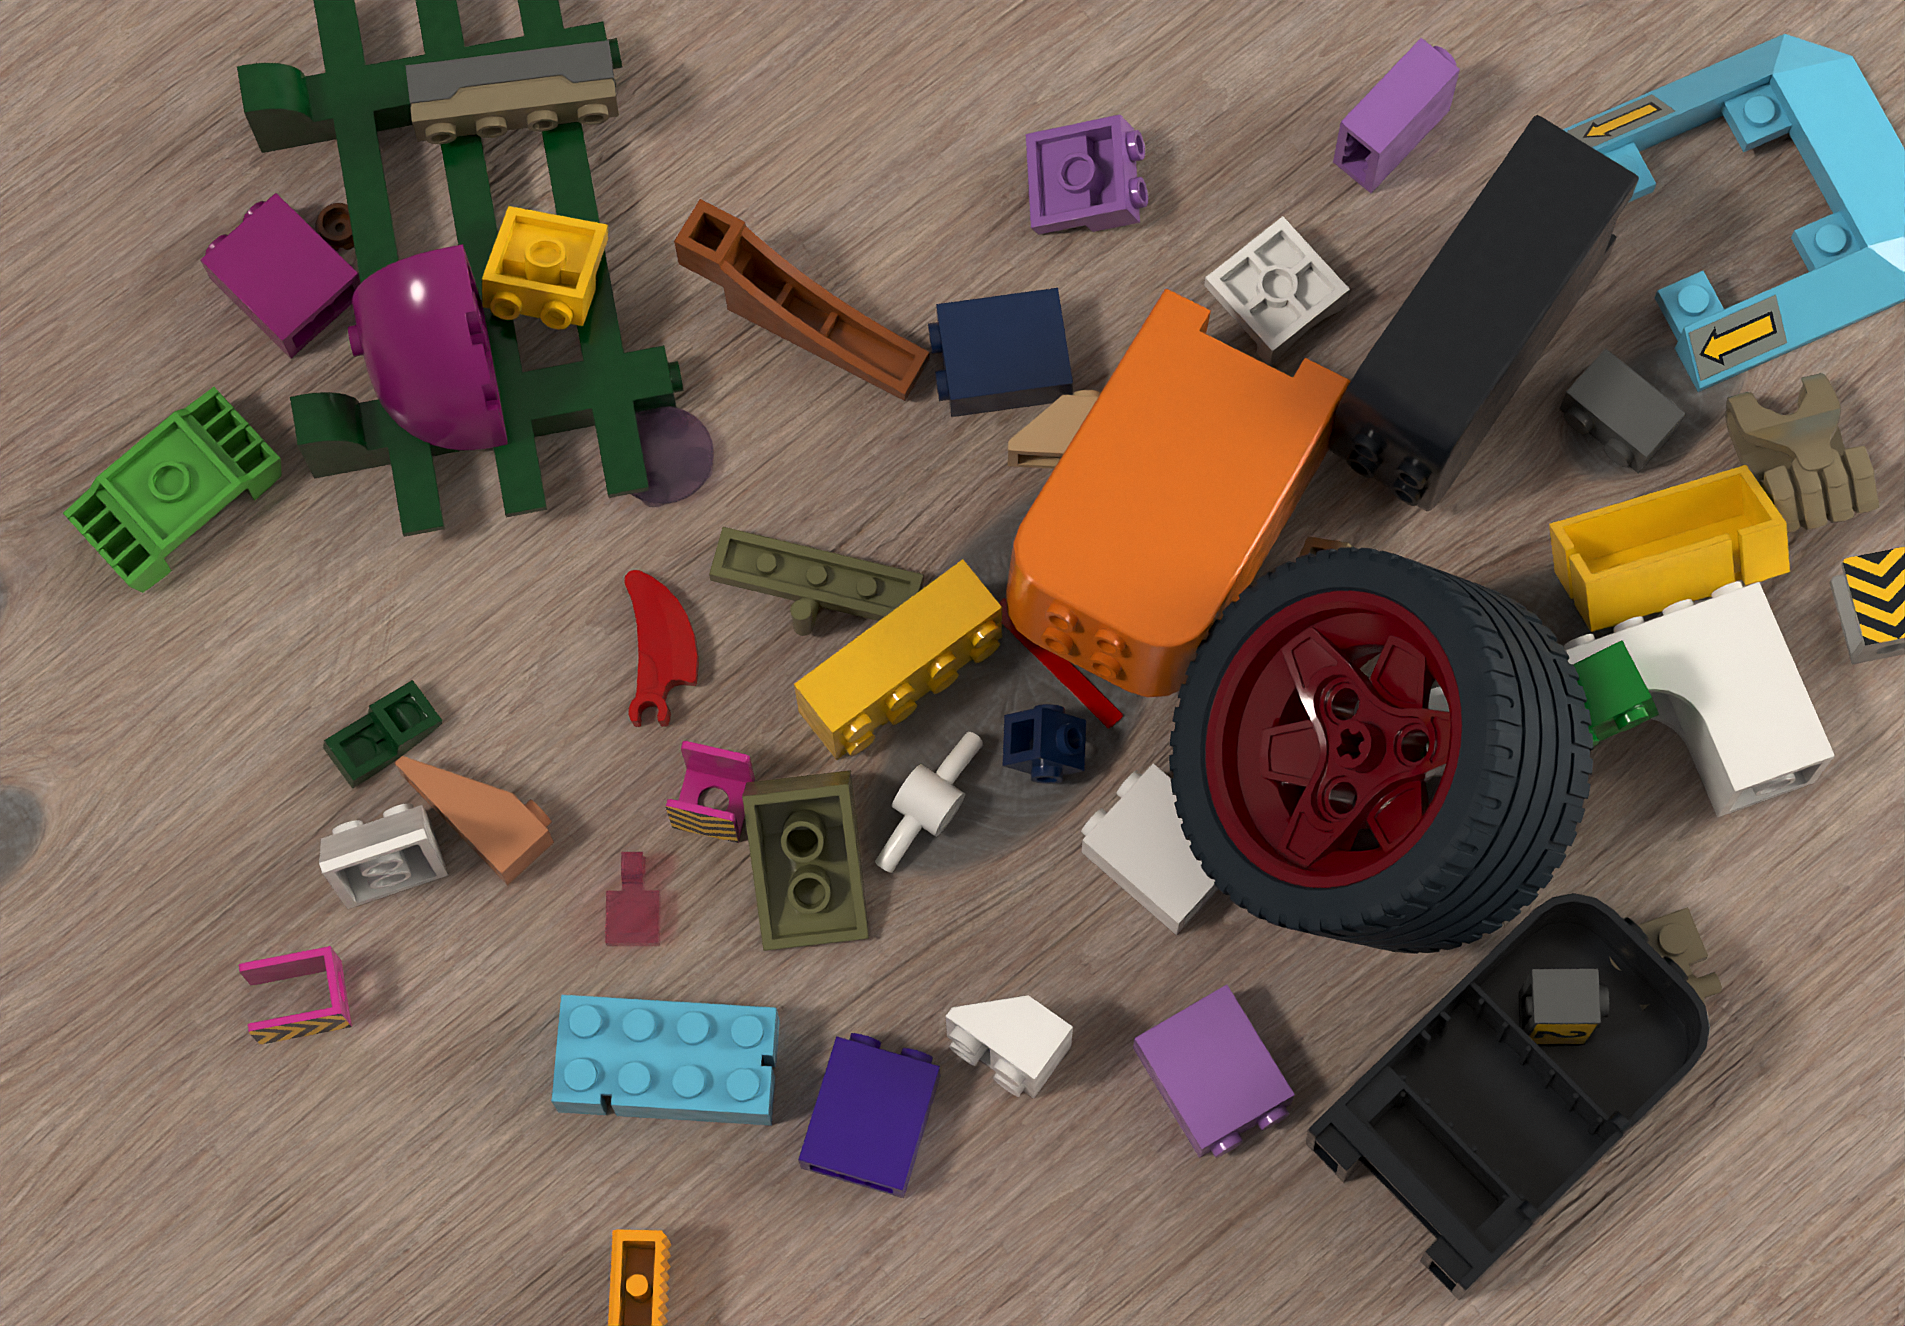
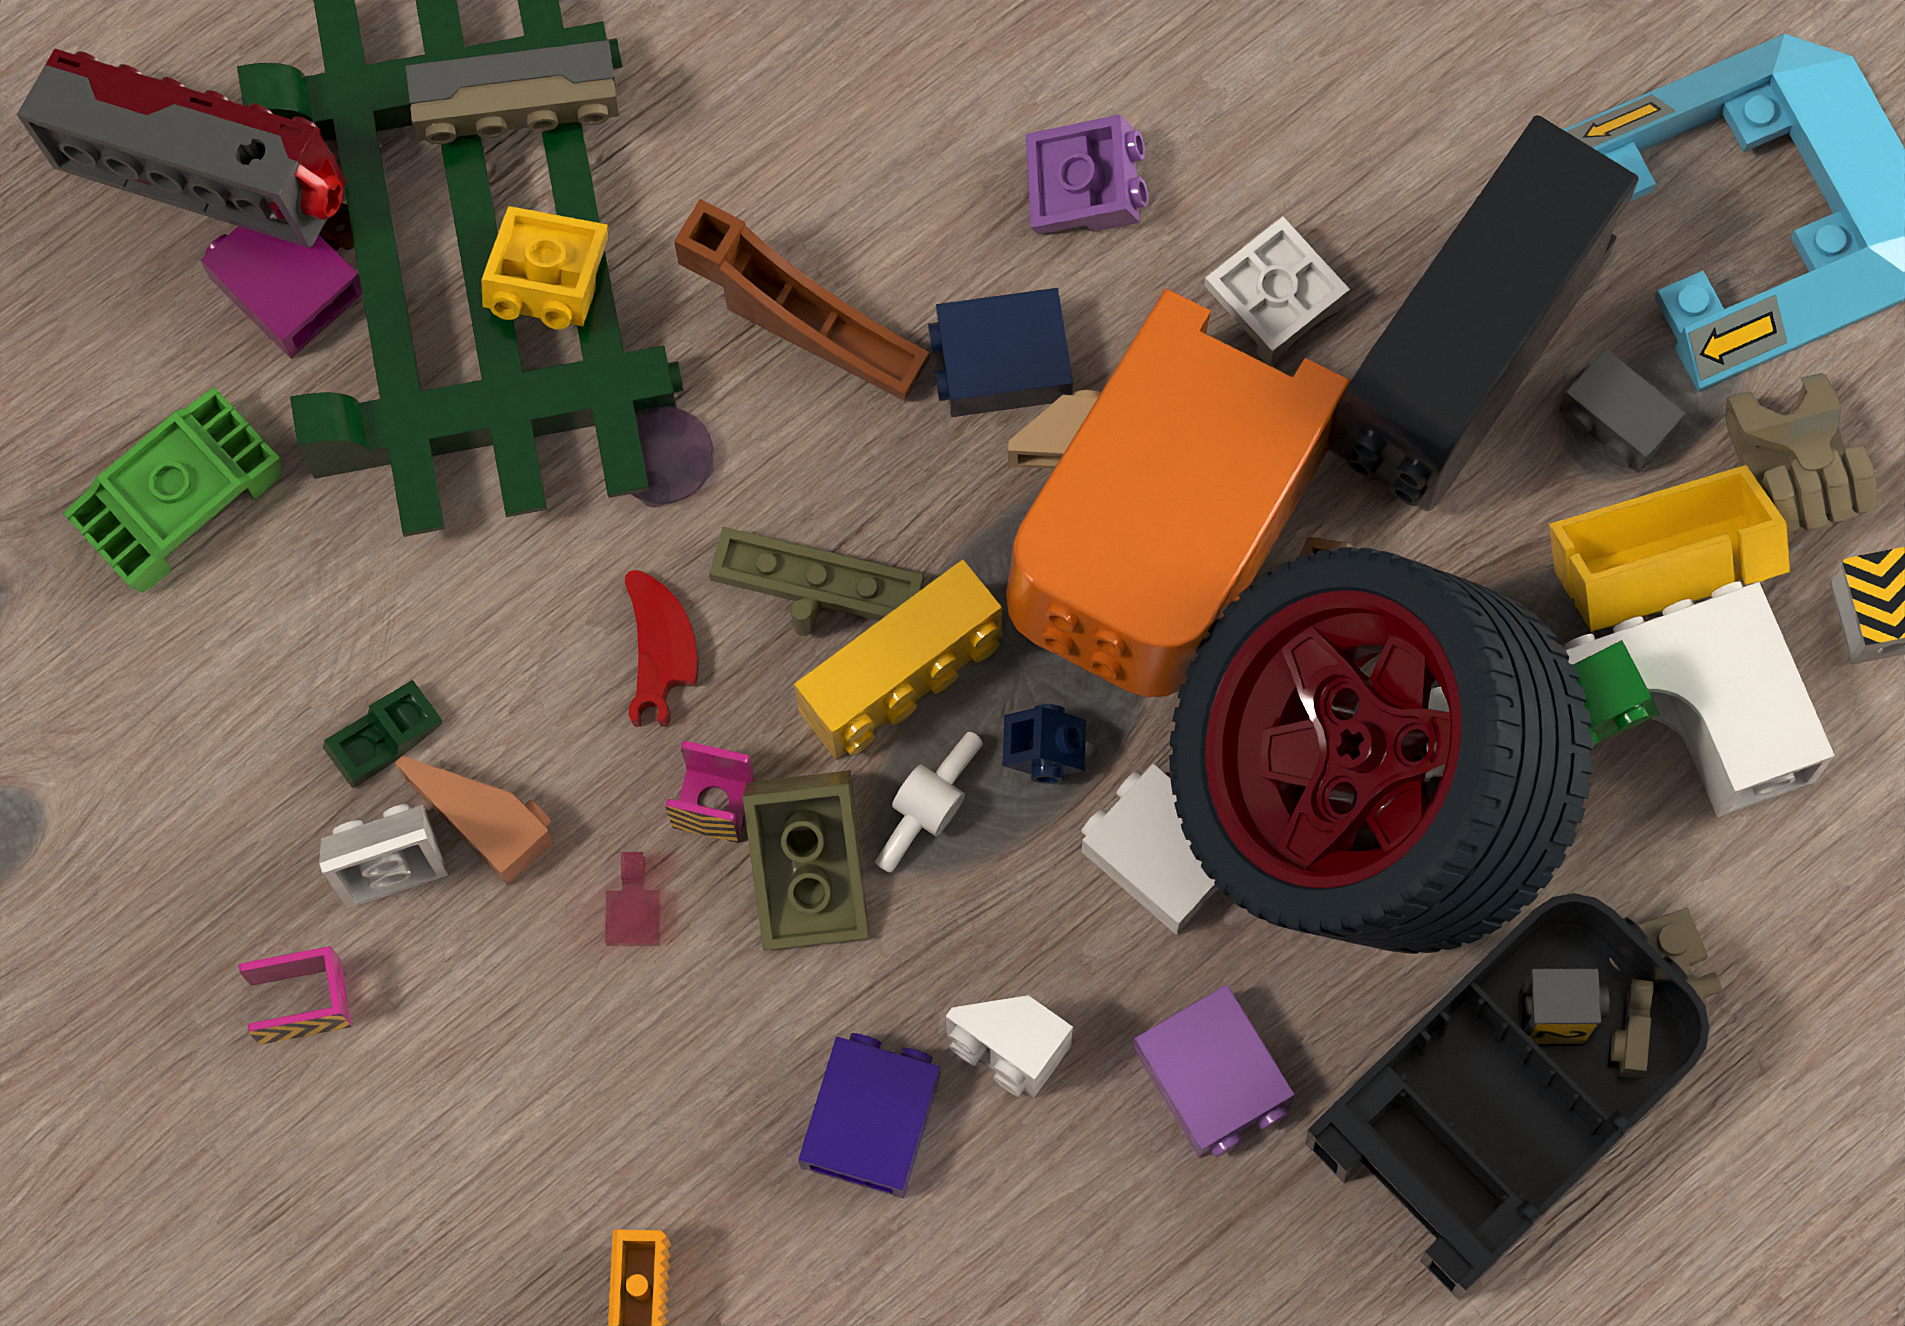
(184, 147): none -> dark grey piece
(430, 350): magenta brick -> none
(666, 1059): medium azure piece -> none
(1068, 676): red sticker -> none
(1396, 114): medium lavender brick -> none
(1631, 1043): none -> dark tan plate

